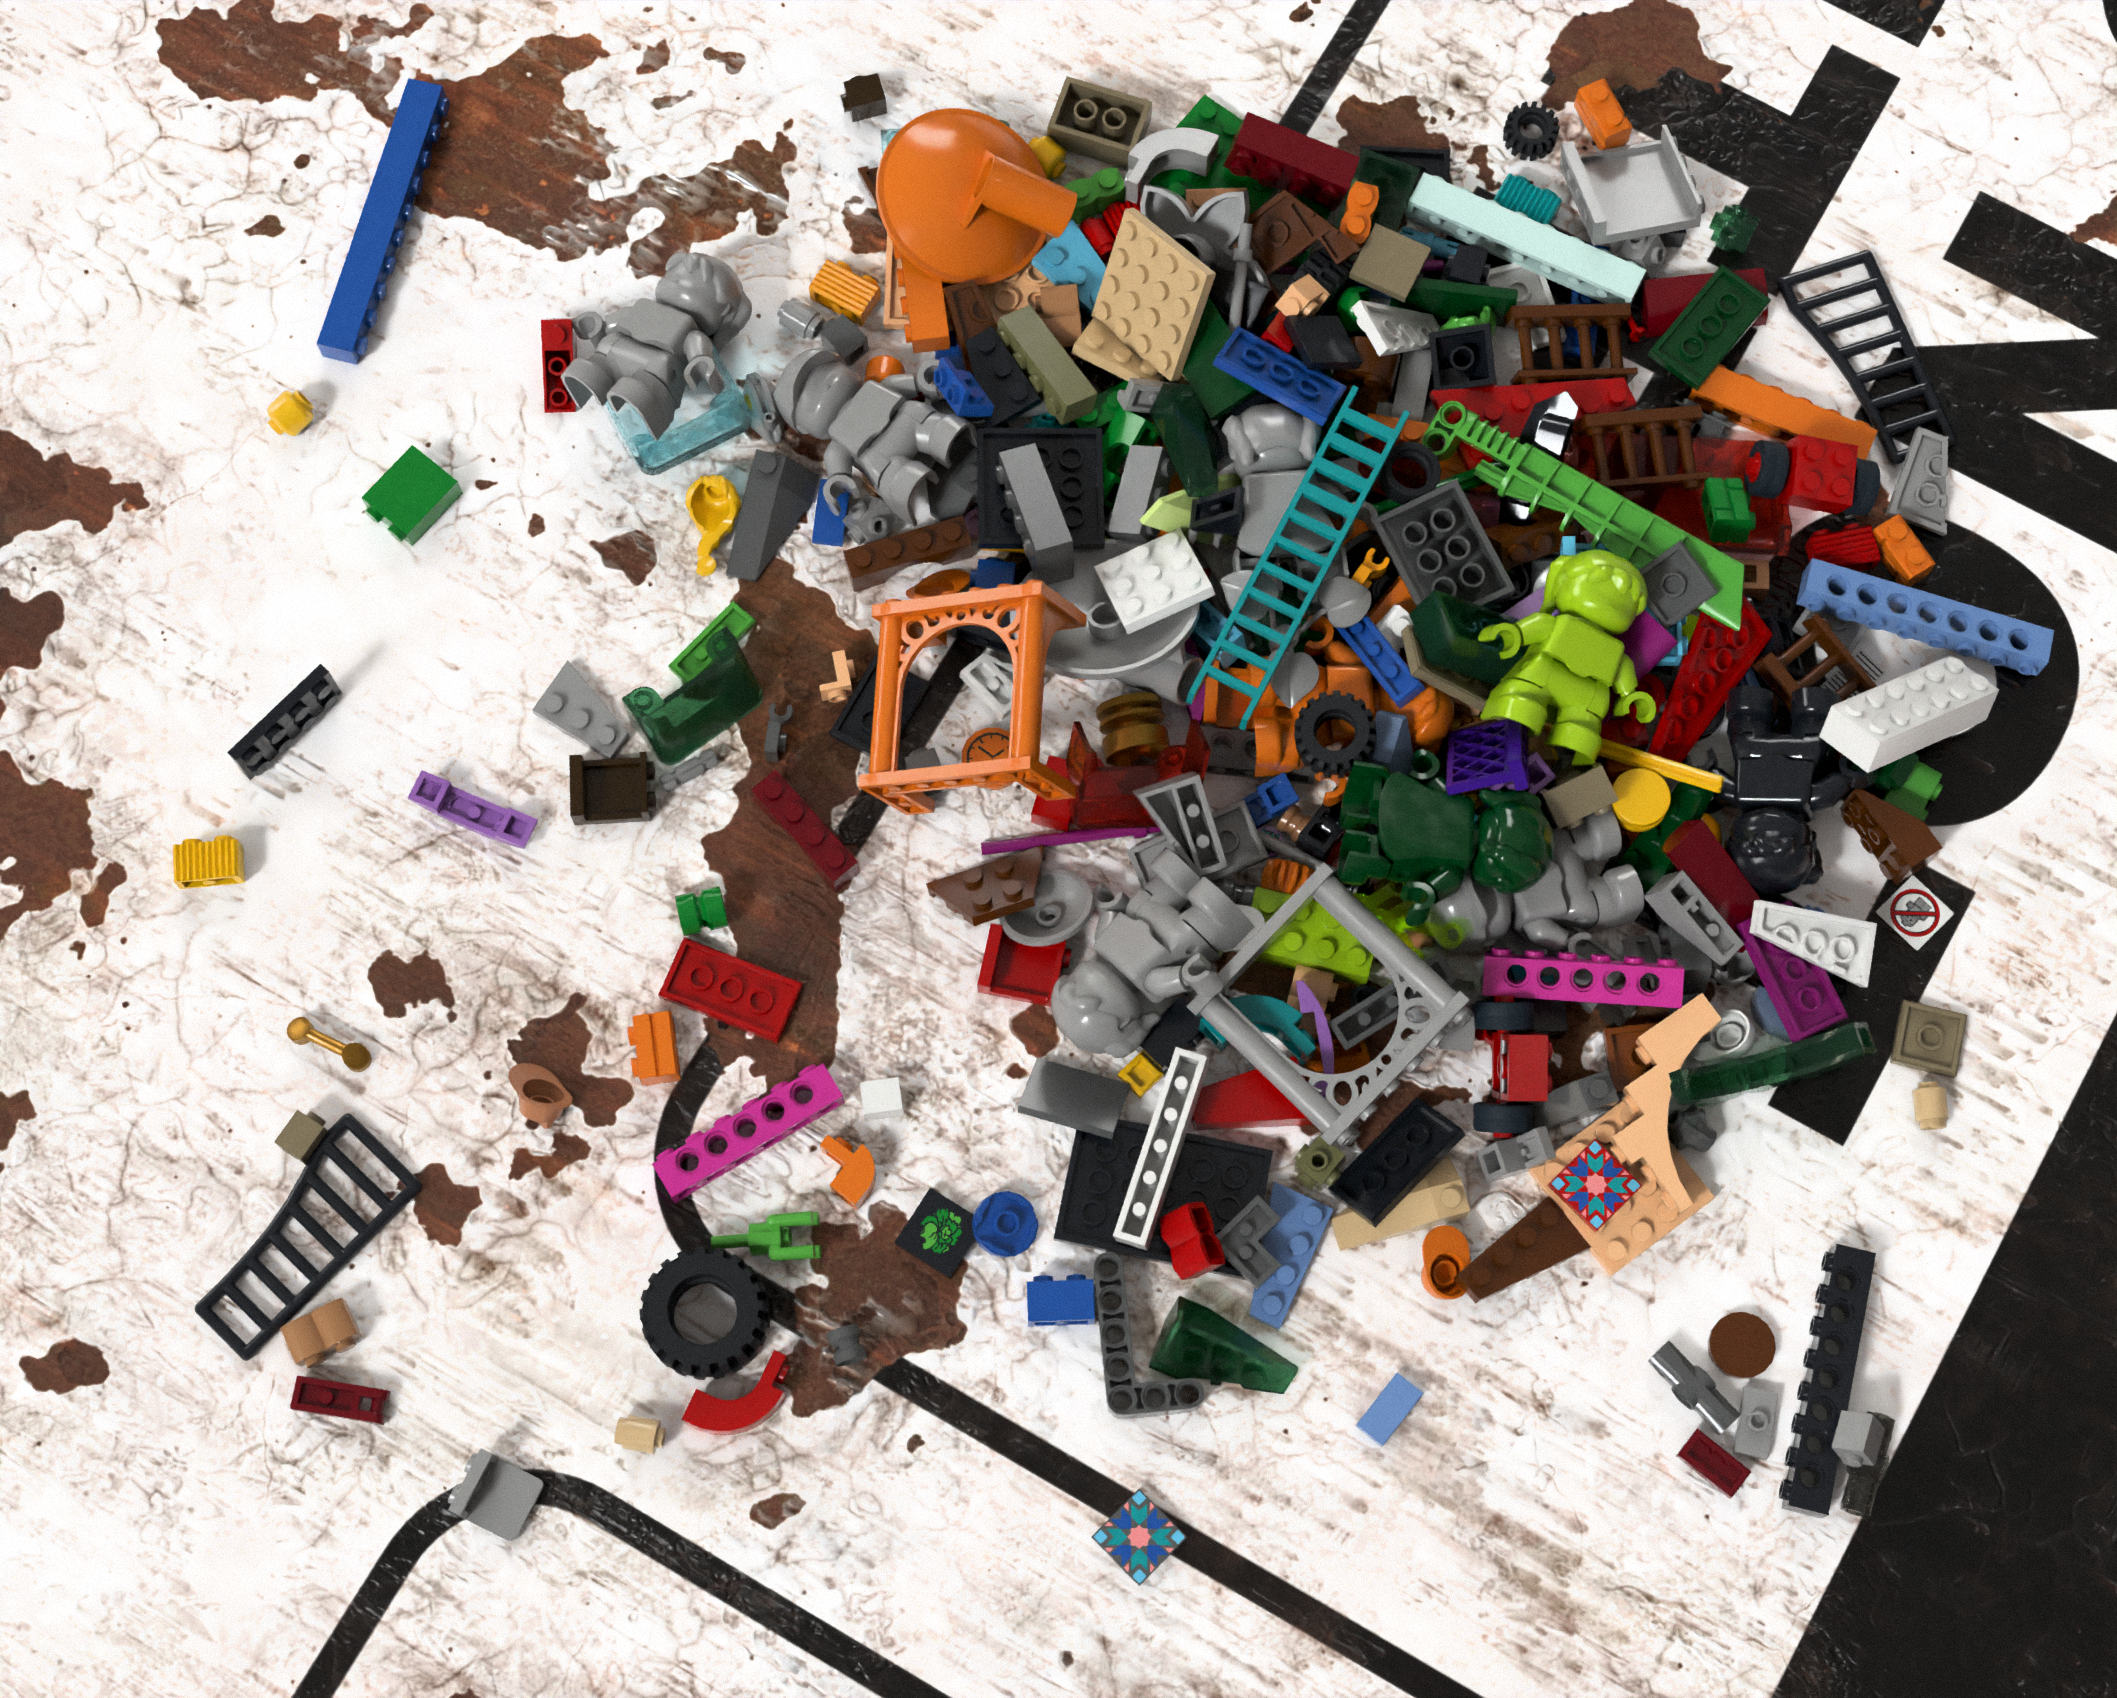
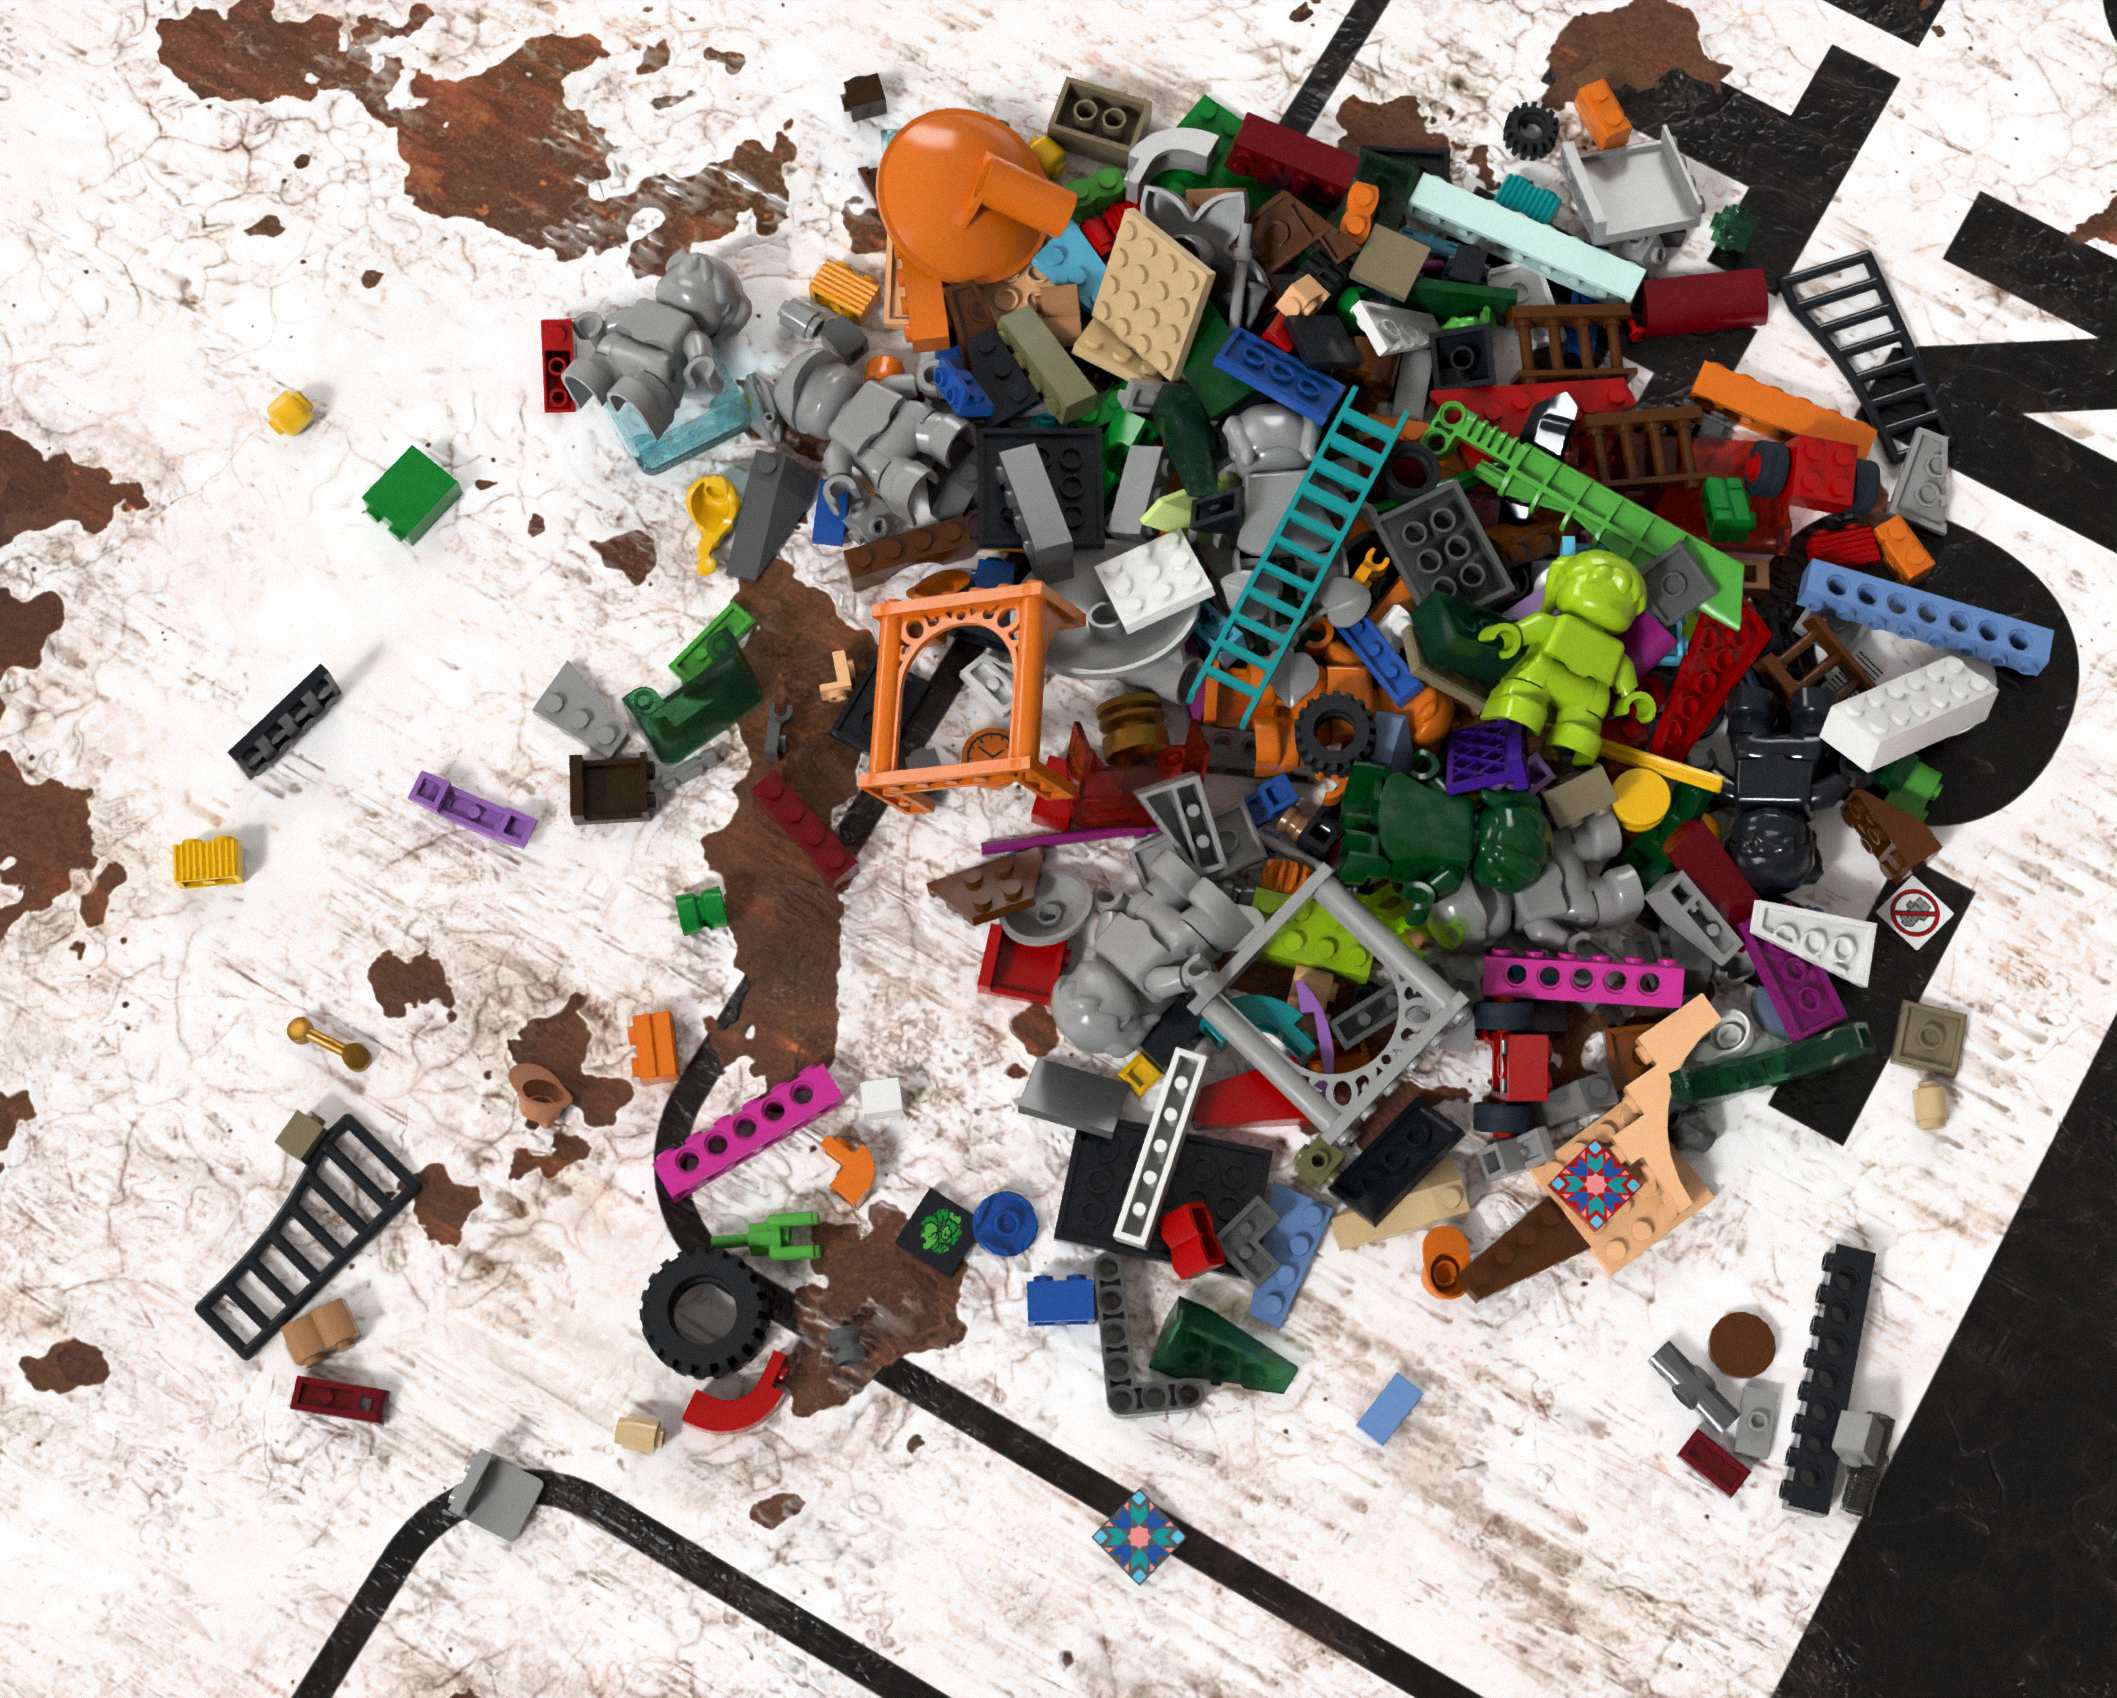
(383, 222): blue brick -> none
(730, 990): red tile -> none
(1709, 327): dark green tile -> none

